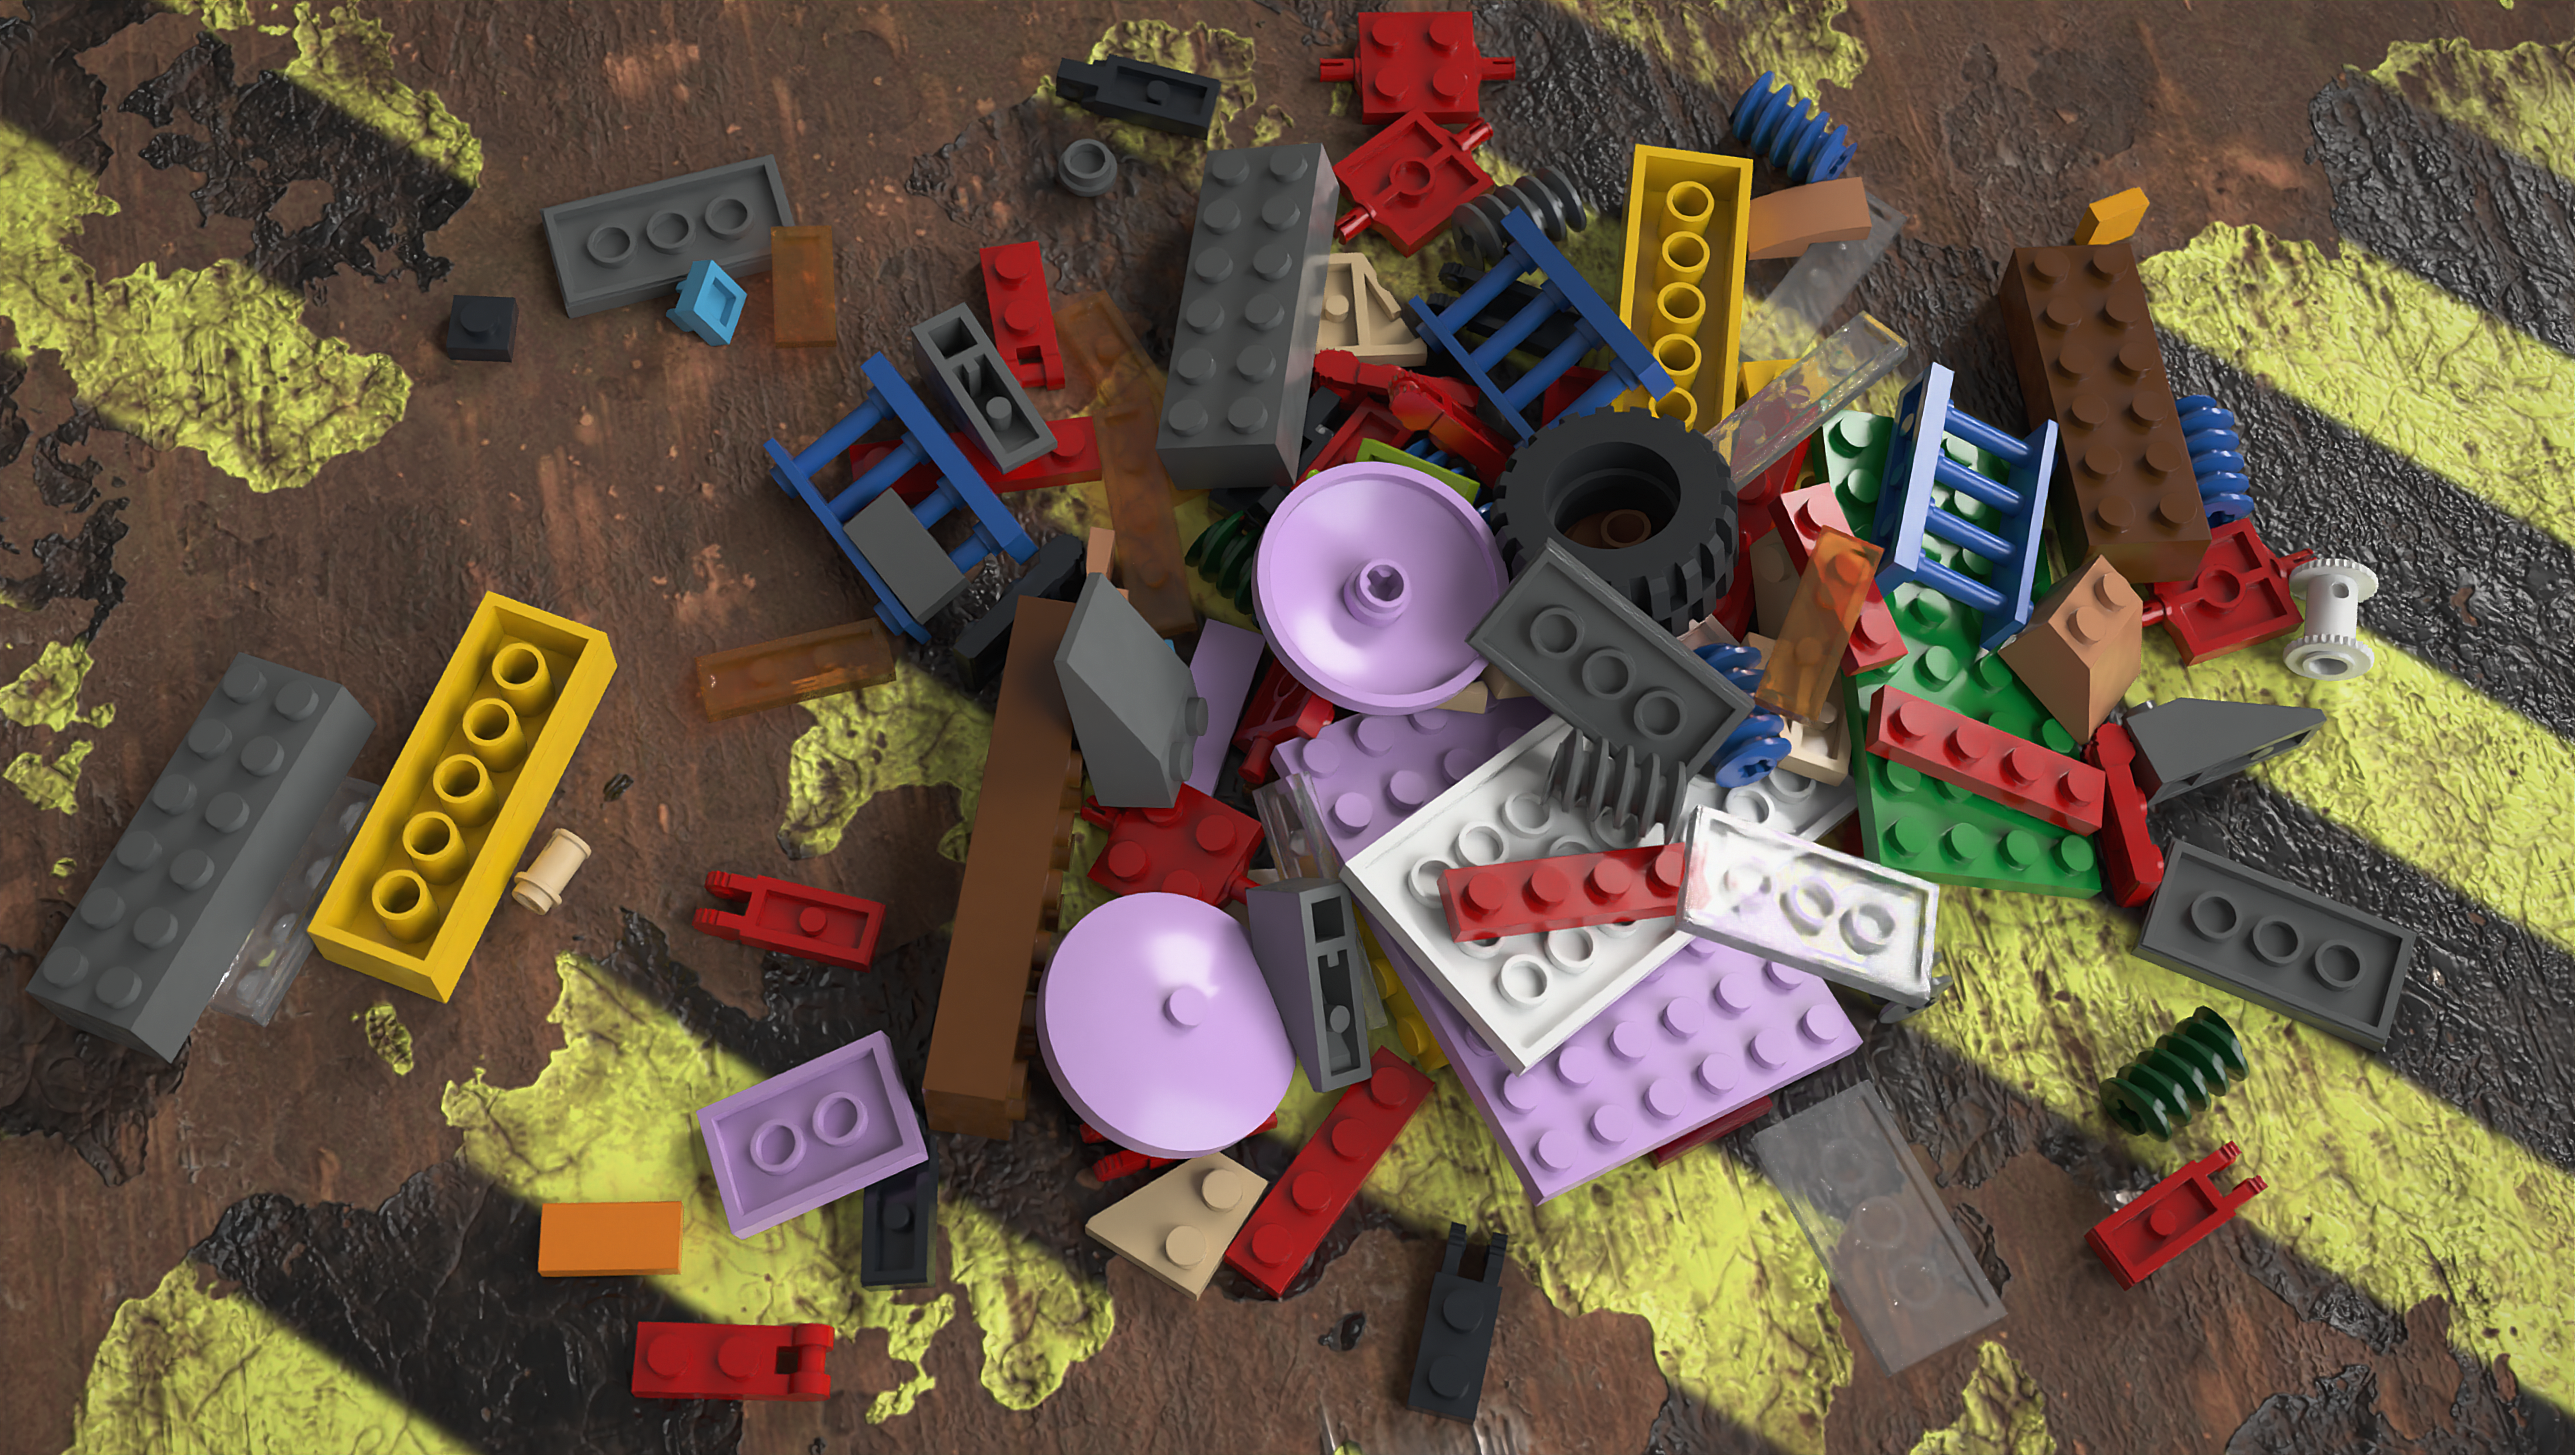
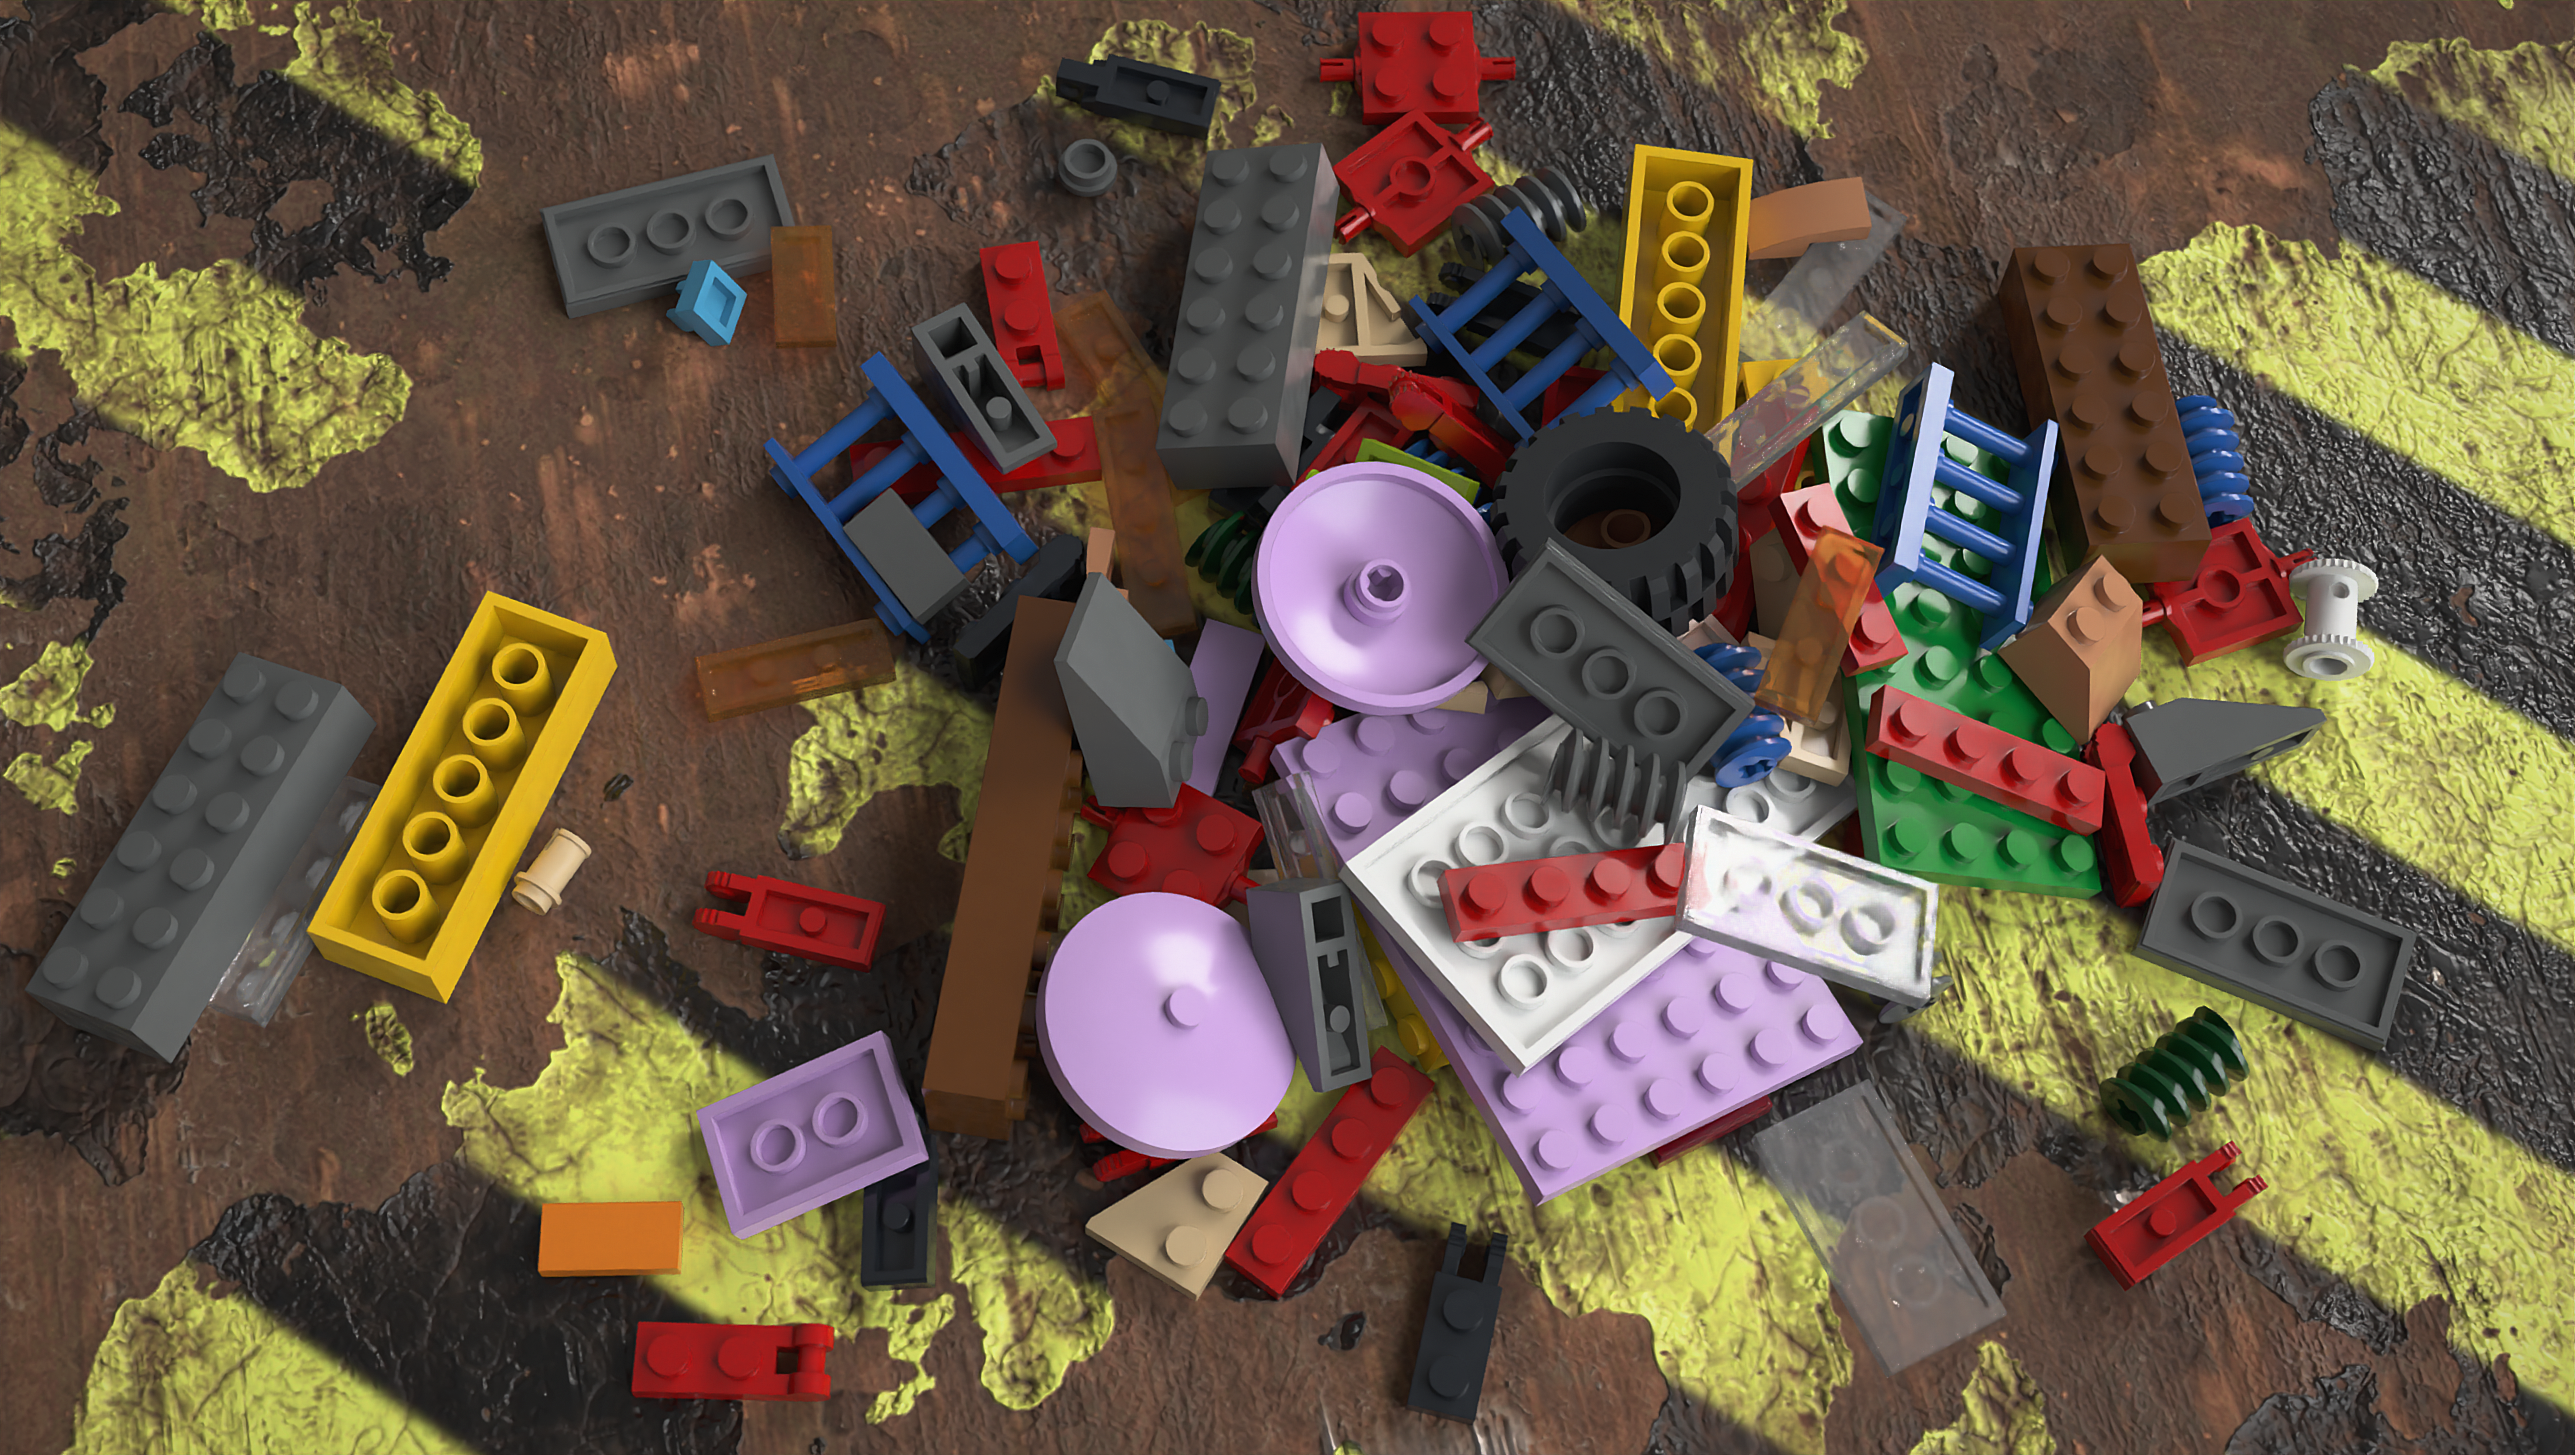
(482, 328): black plate -> none
(1789, 134): blue piece -> none
(2112, 218): light orange tile -> none

